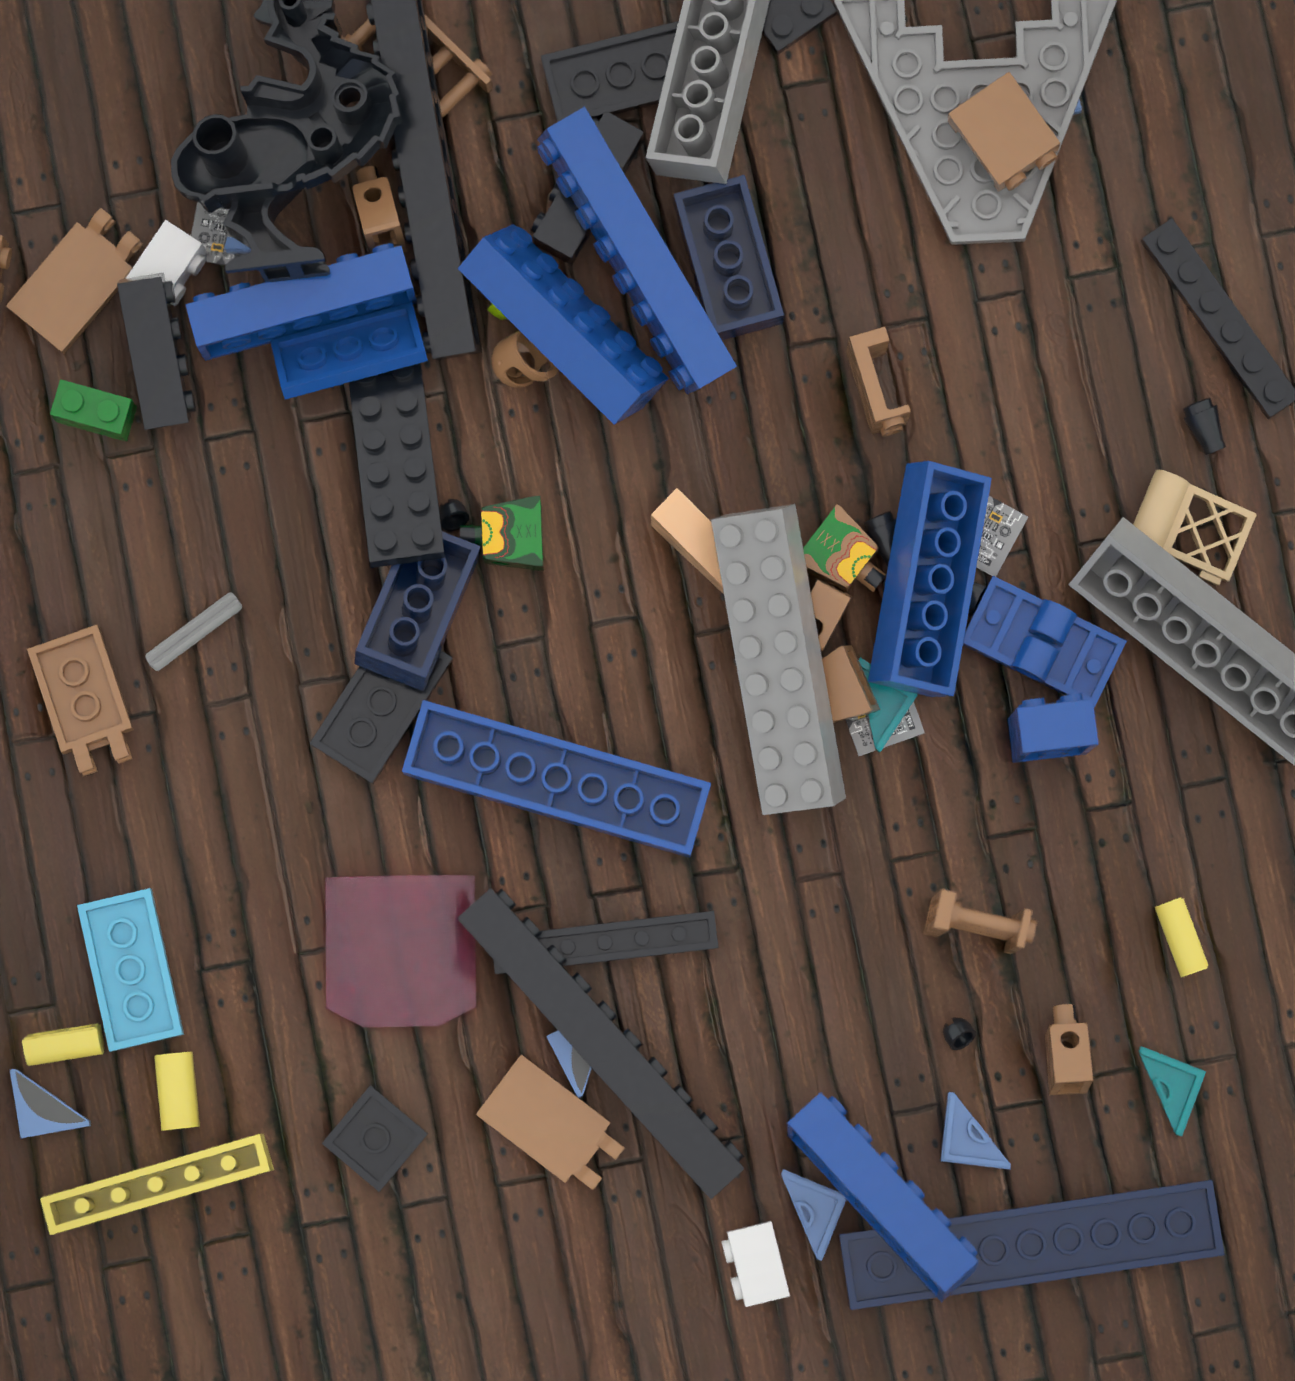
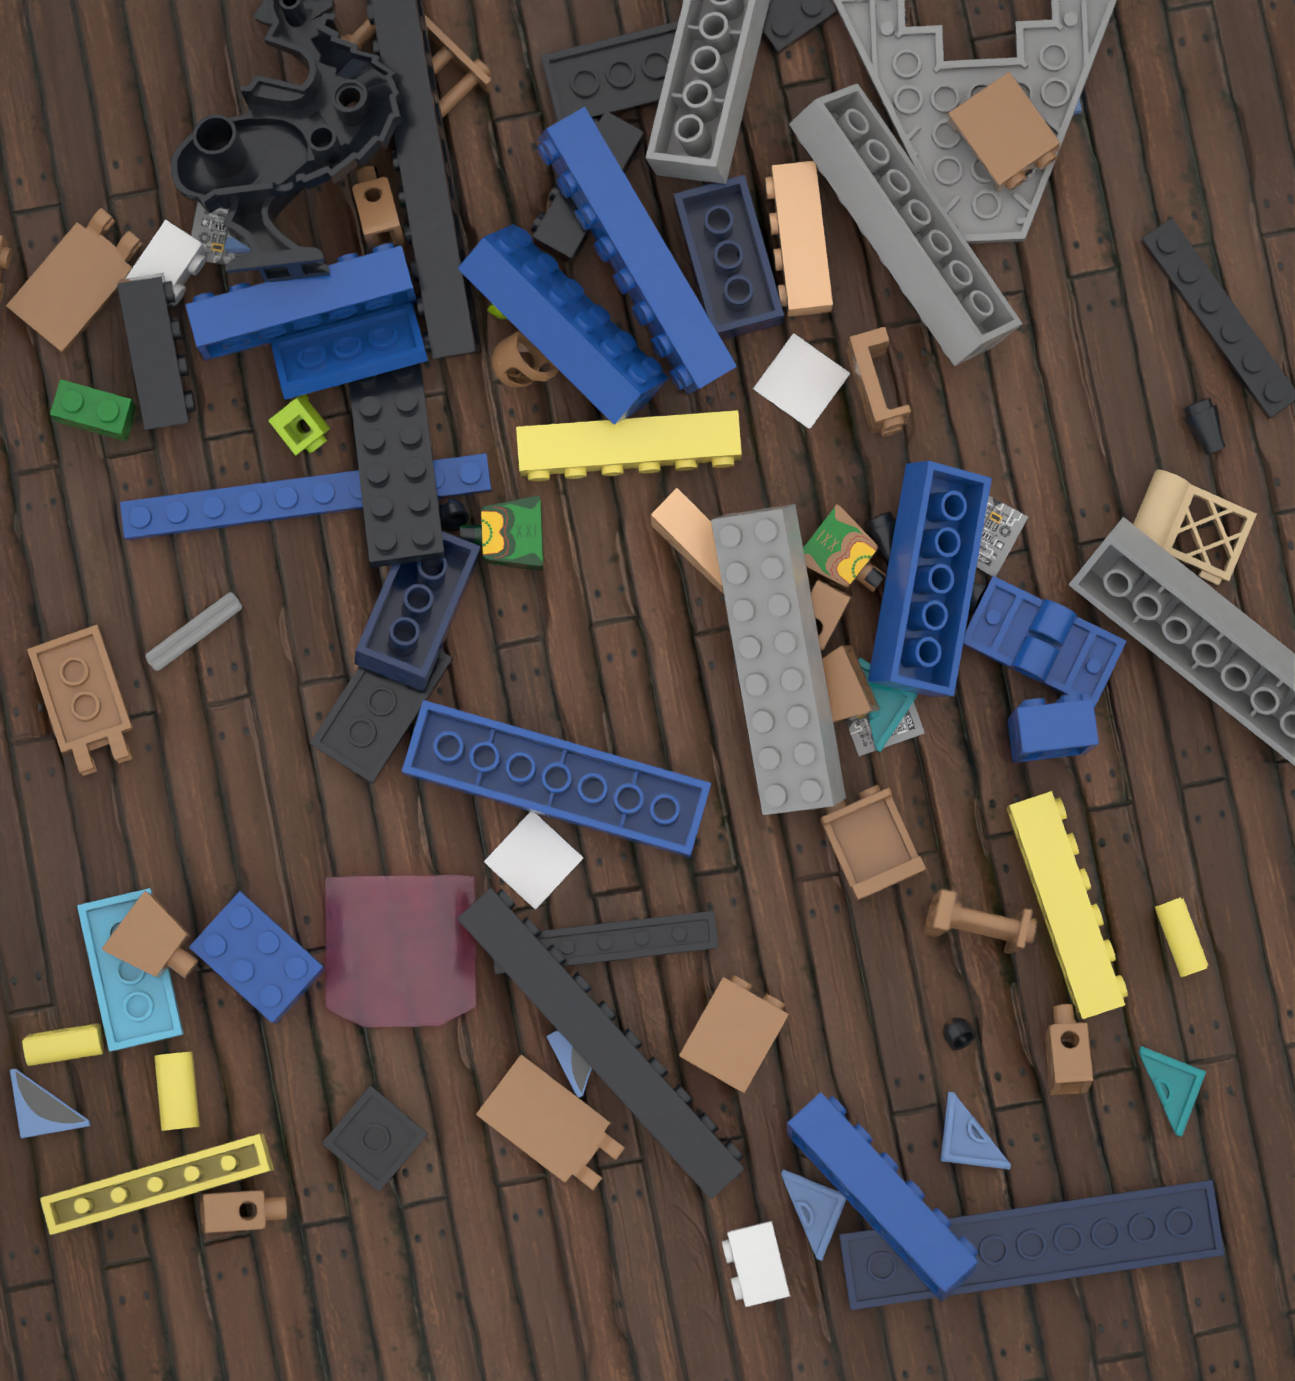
(151, 939): none -> medium nougat torso
(221, 1210): none -> medium nougat torso
(257, 957): none -> blue brick
(282, 499): none -> blue plate
(288, 421): none -> lime brick
(533, 859): none -> white sticker
(629, 444): none -> light yellow brick
(734, 1033): none -> medium nougat panel
(800, 237): none -> light nougat brick
(801, 381): none -> white sticker
(871, 842): none -> medium nougat panel
(905, 223): none -> light grey brick
(1066, 906): none -> light yellow brick

